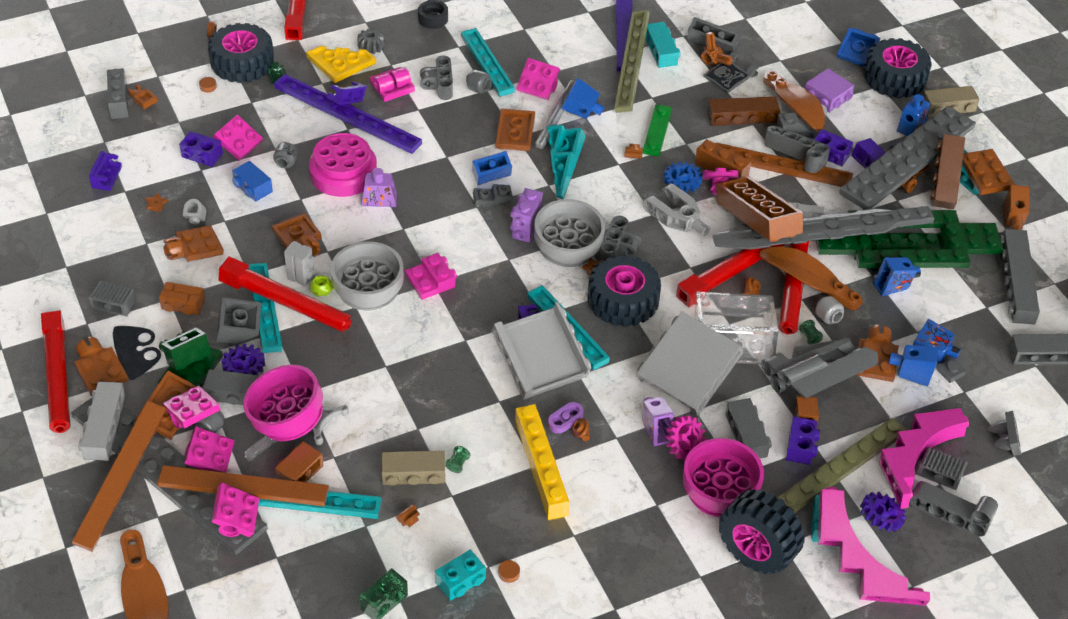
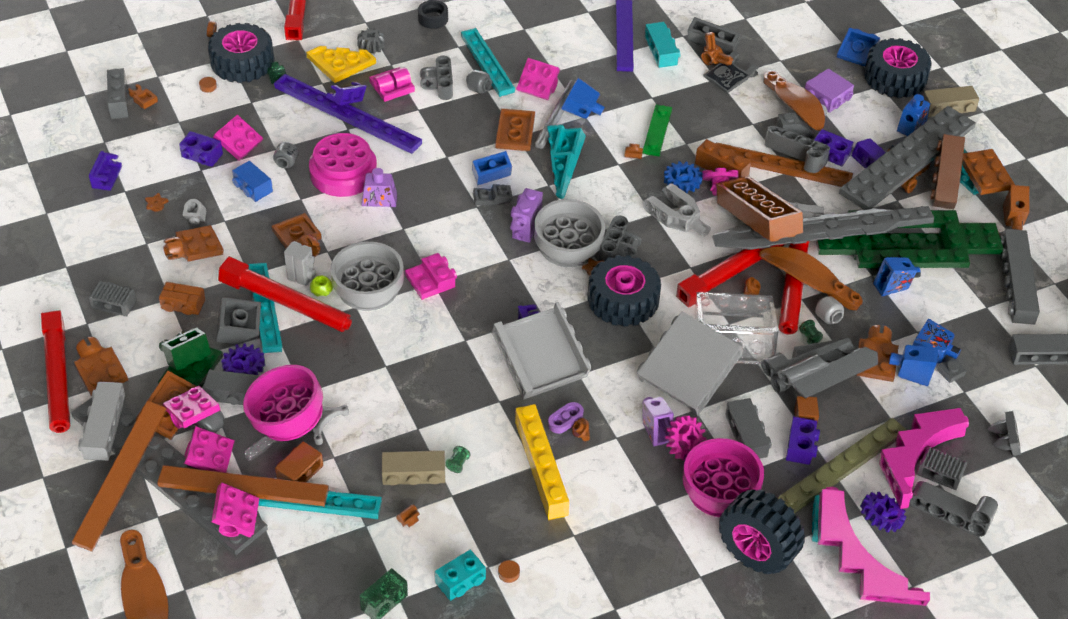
(126, 344): black piece -> none
(544, 301): teal plate -> none
(632, 61): olive plate -> none
(743, 110): reddish brown brick -> none

